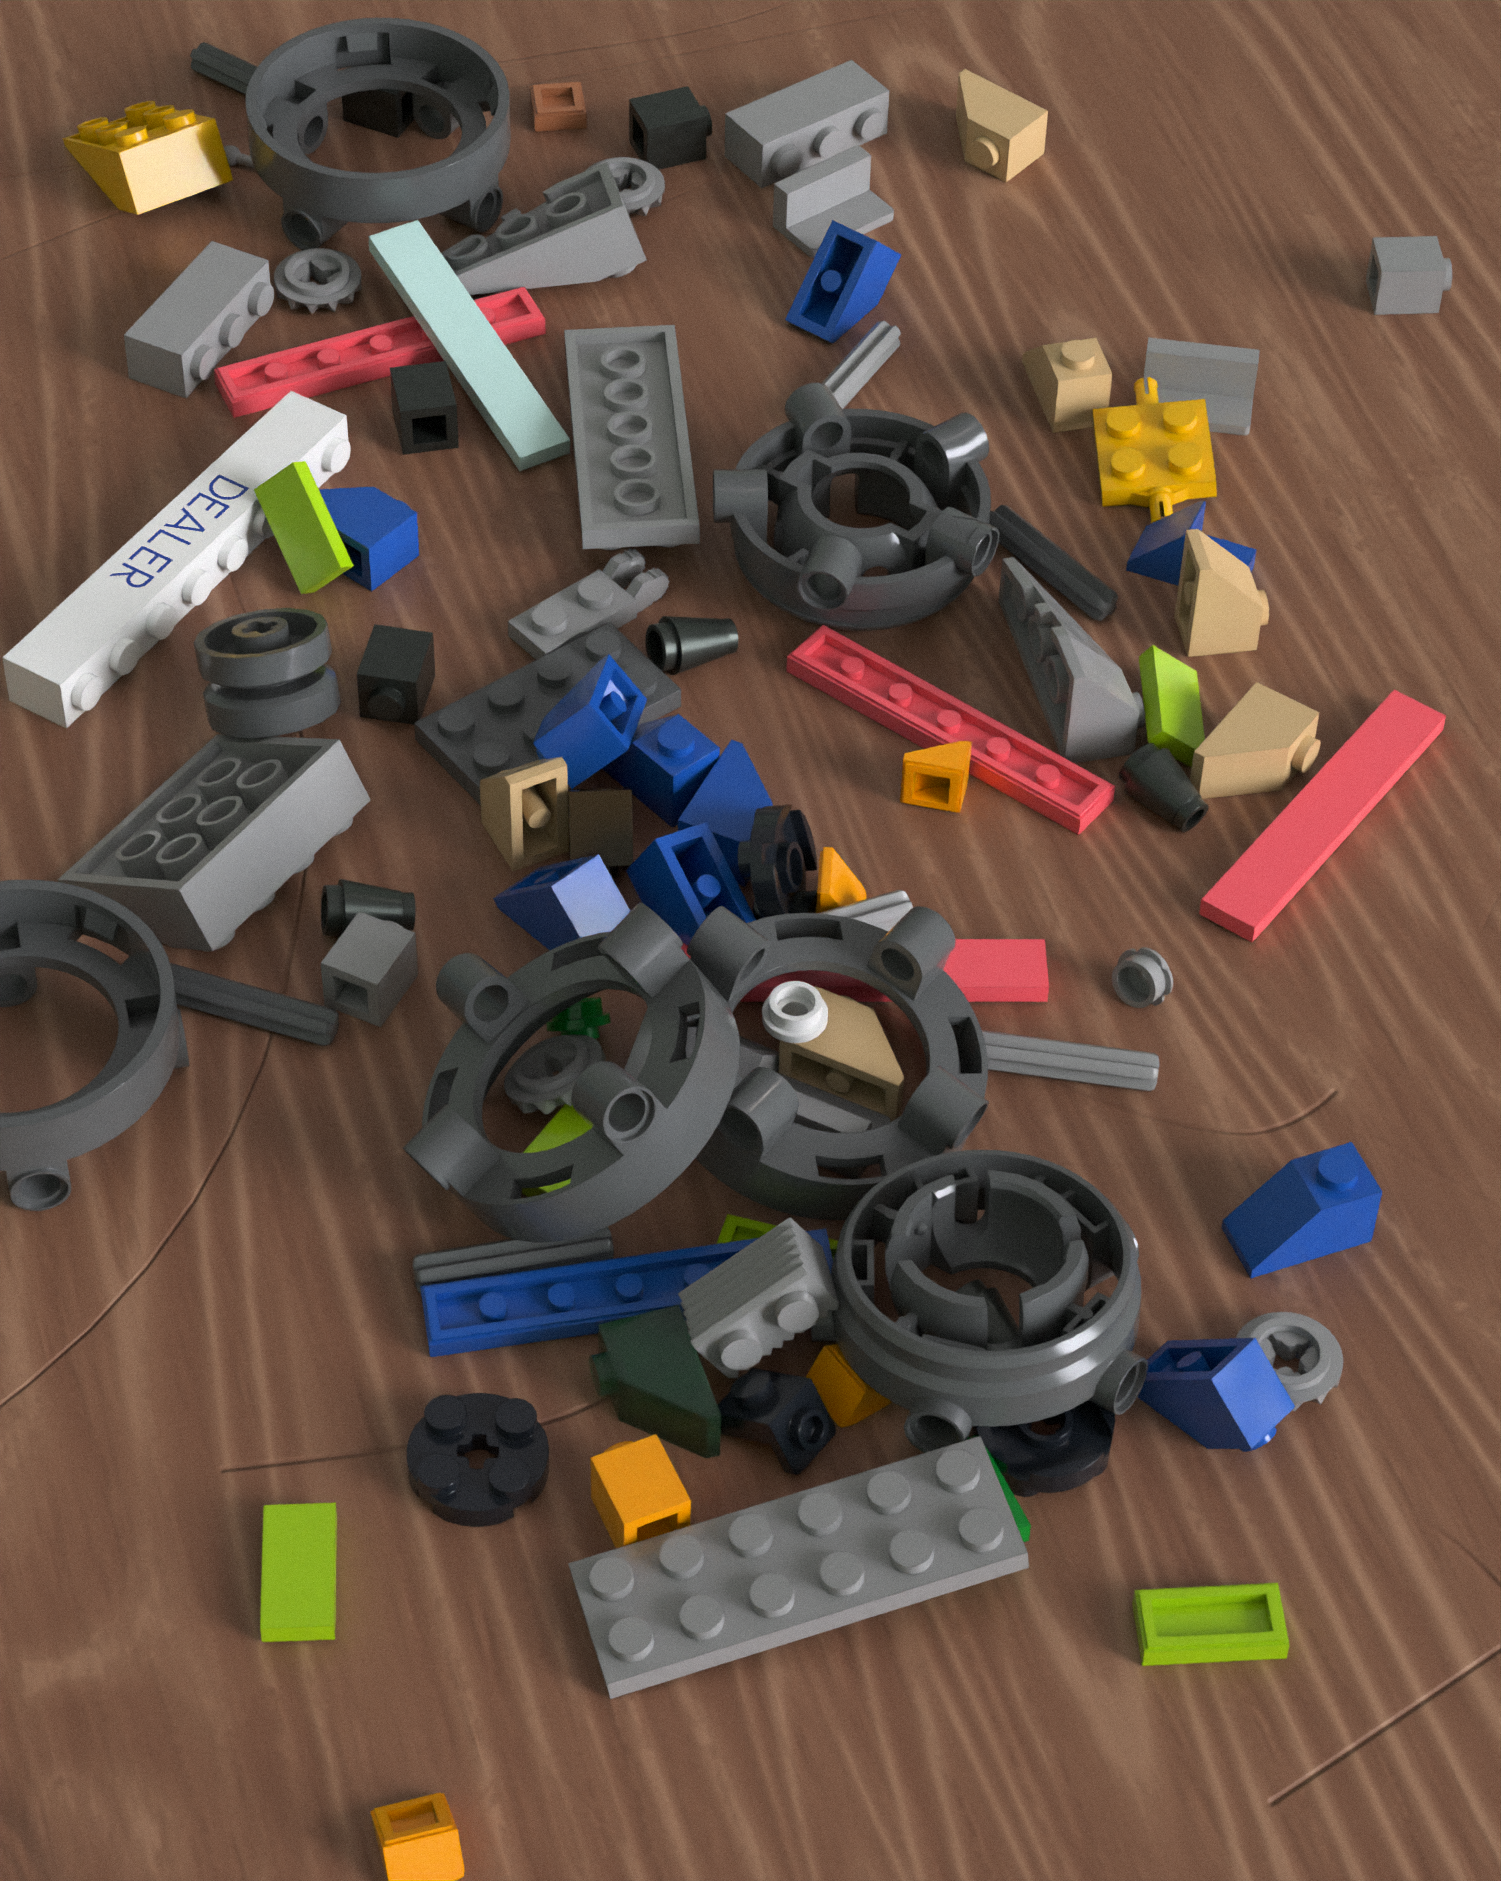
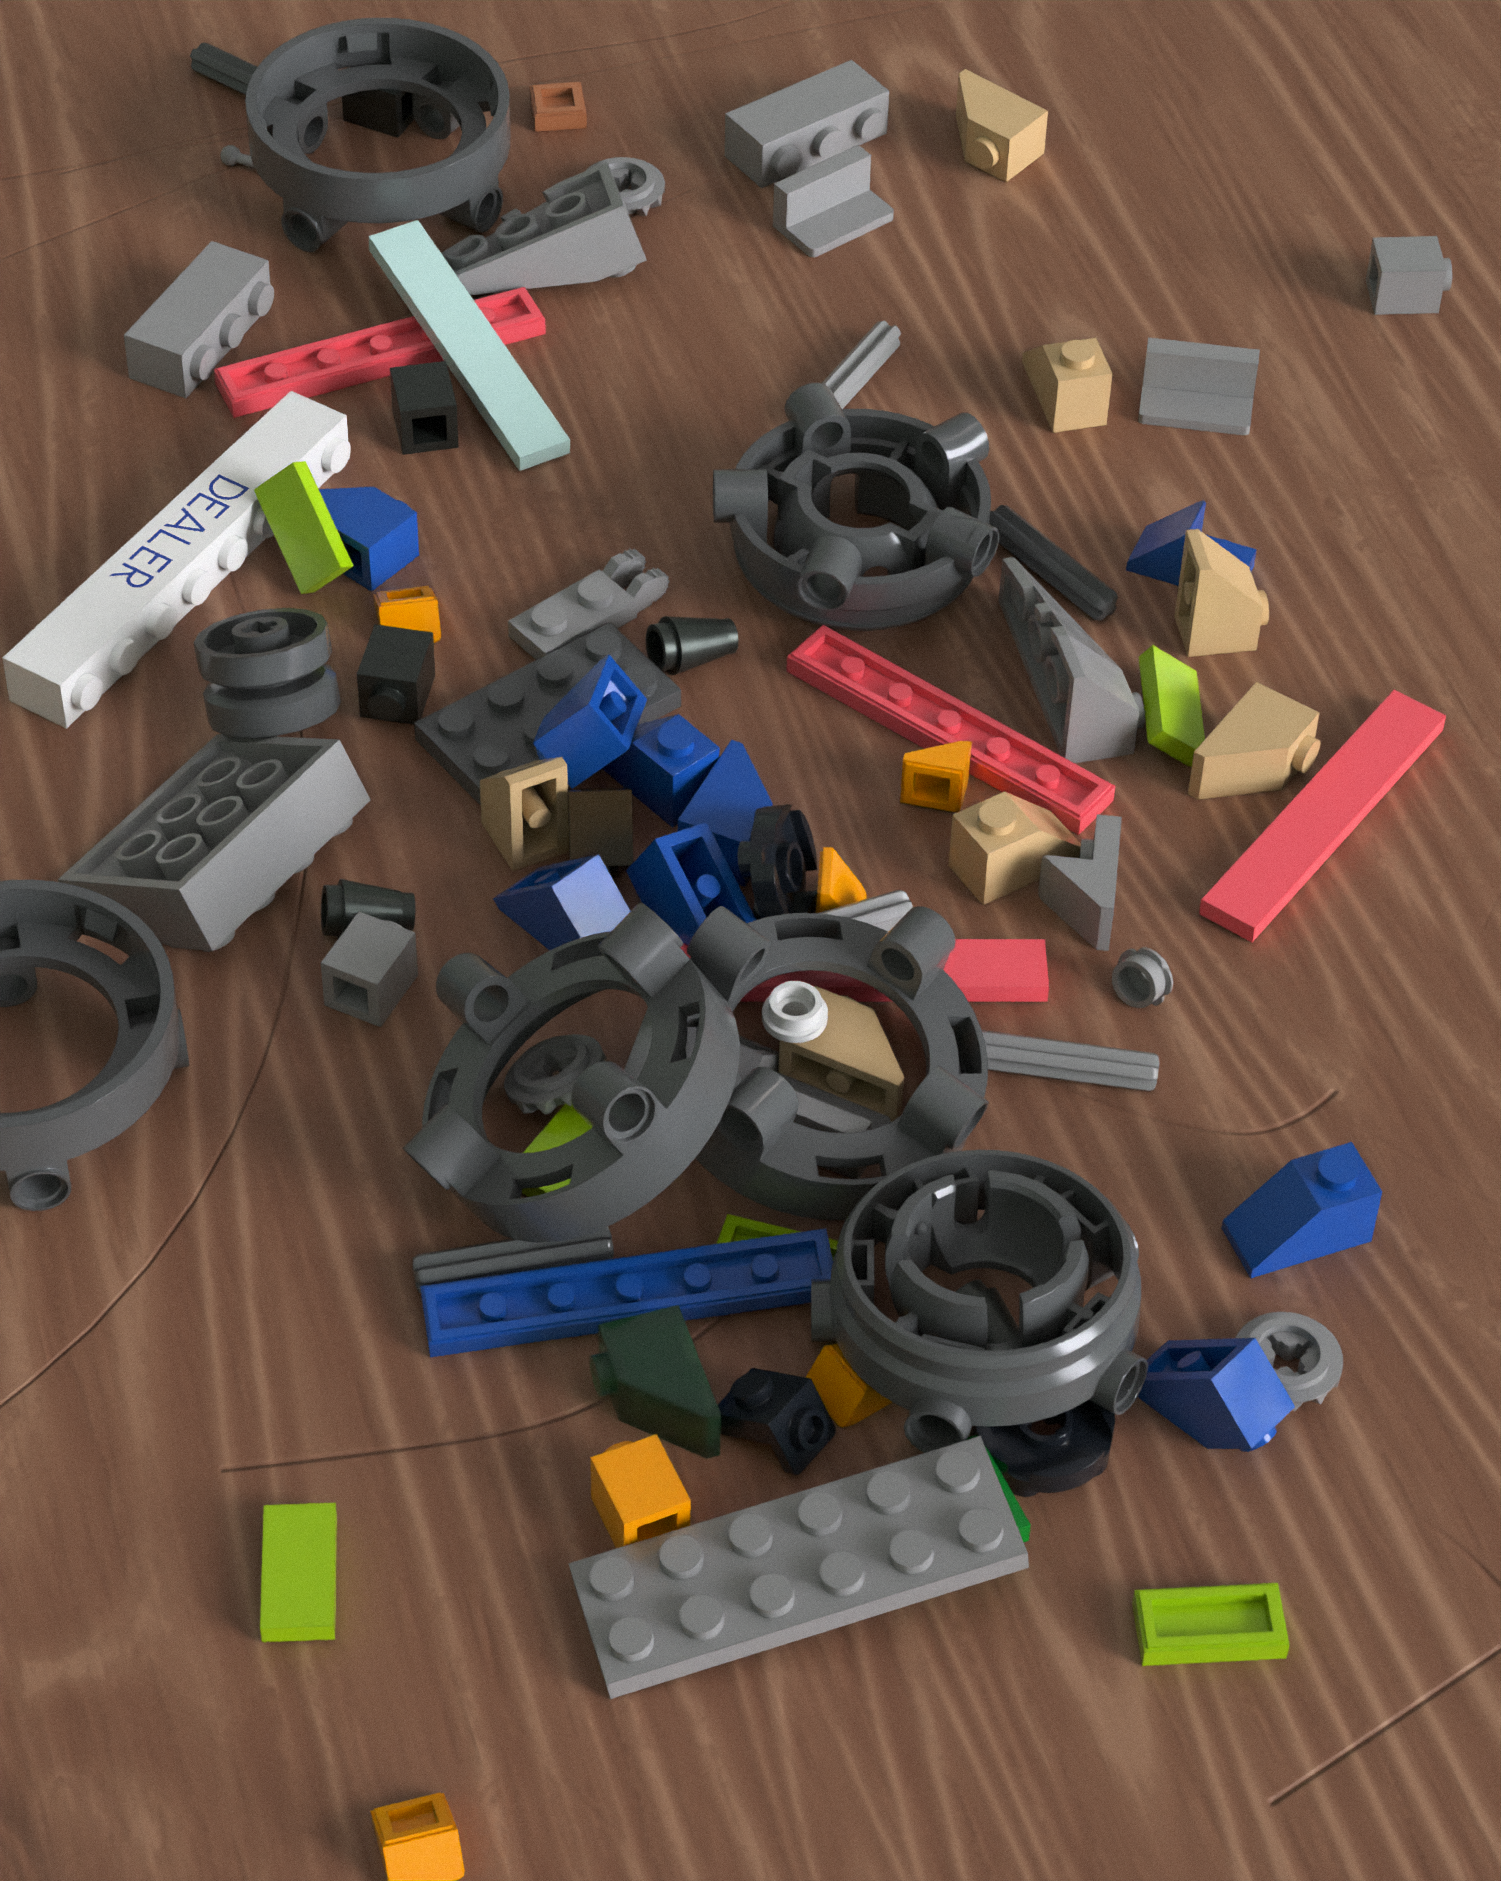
(151, 155): yellow slope -> none
(254, 1006): dark grey axle -> none
(333, 269): light grey gear -> none
(409, 609): none -> light orange slope
(472, 1423): black plate -> none
(581, 1018): green plate -> none
(630, 438): light grey plate -> none
(669, 128): pearl dark grey brick -> none
(759, 1298): light grey brick -> none
(842, 283): blue slope -> none
(1002, 844): none -> tan slope
(1085, 886): none -> light grey slope
(1154, 452): yellow plate -> none
(1162, 786): pearl dark grey cone -> none

